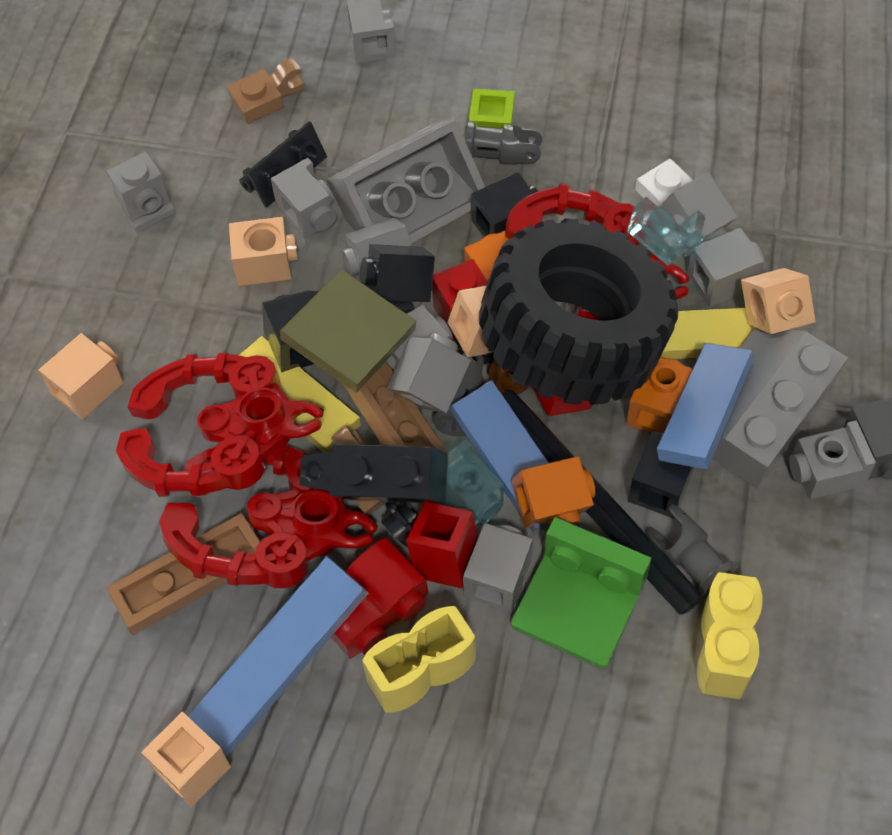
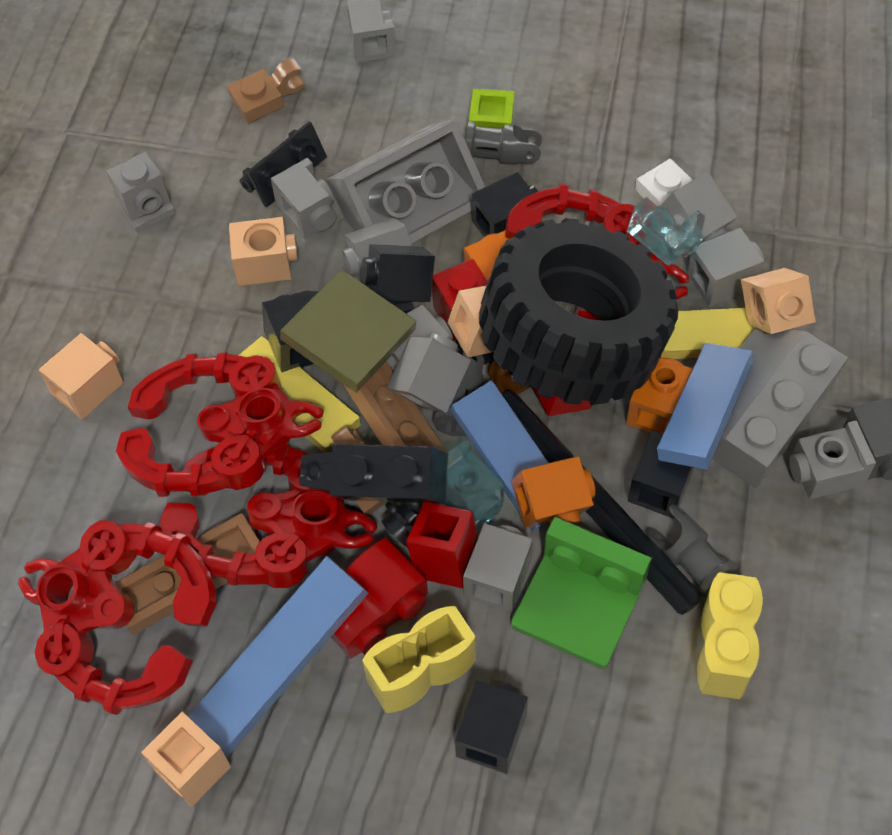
(99, 603): none -> red piece
(491, 725): none -> black brick

